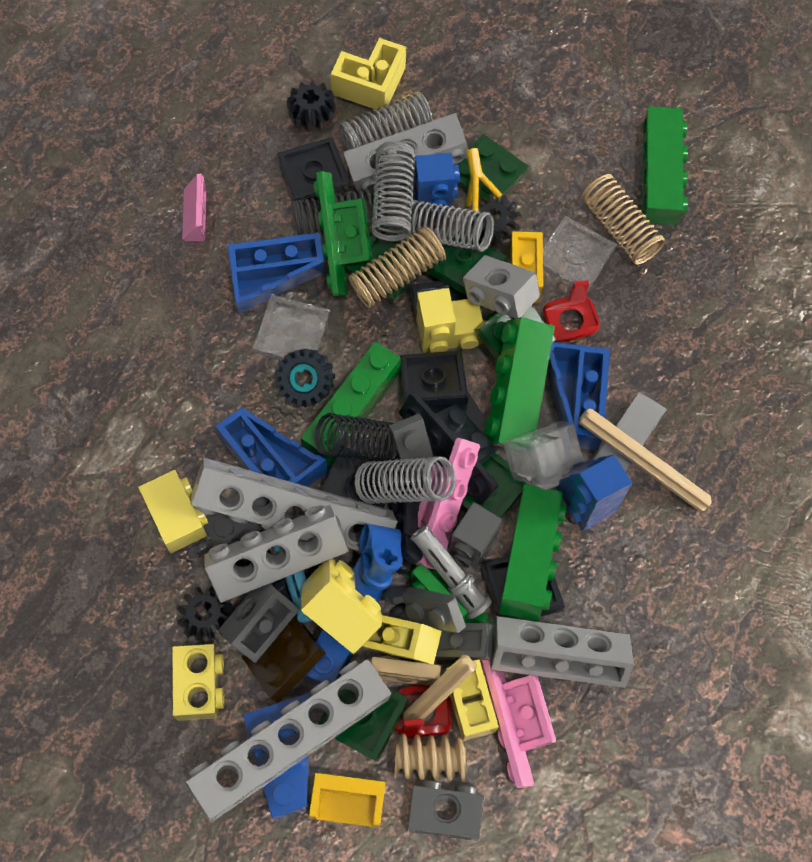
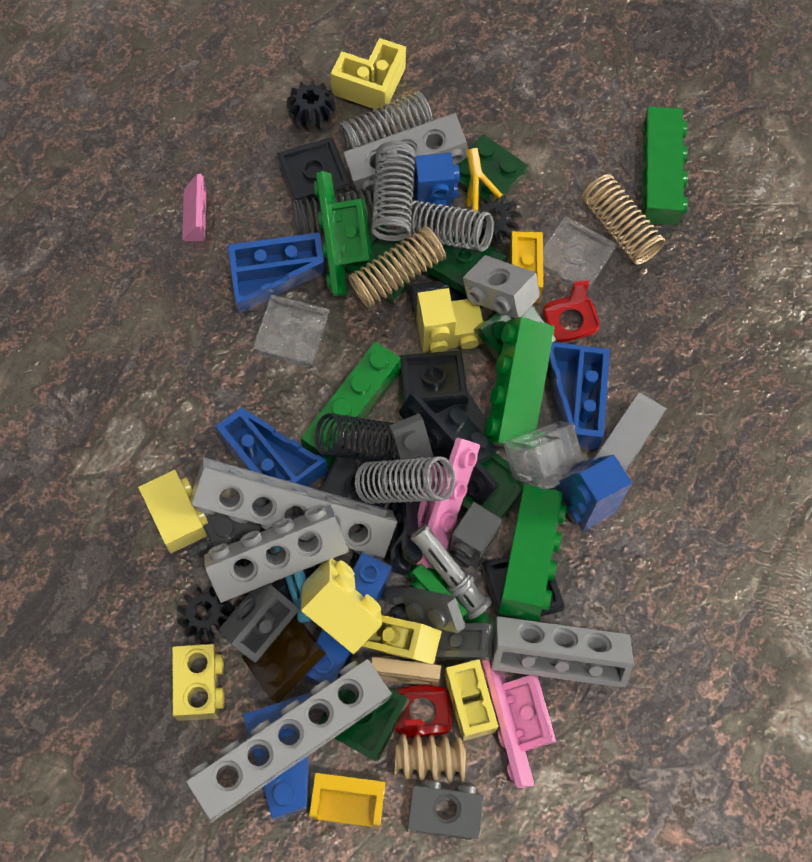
(311, 392): black bush -> none
(379, 554): blue piece -> none
(441, 689): tan axle -> none
(645, 459): tan axle -> none

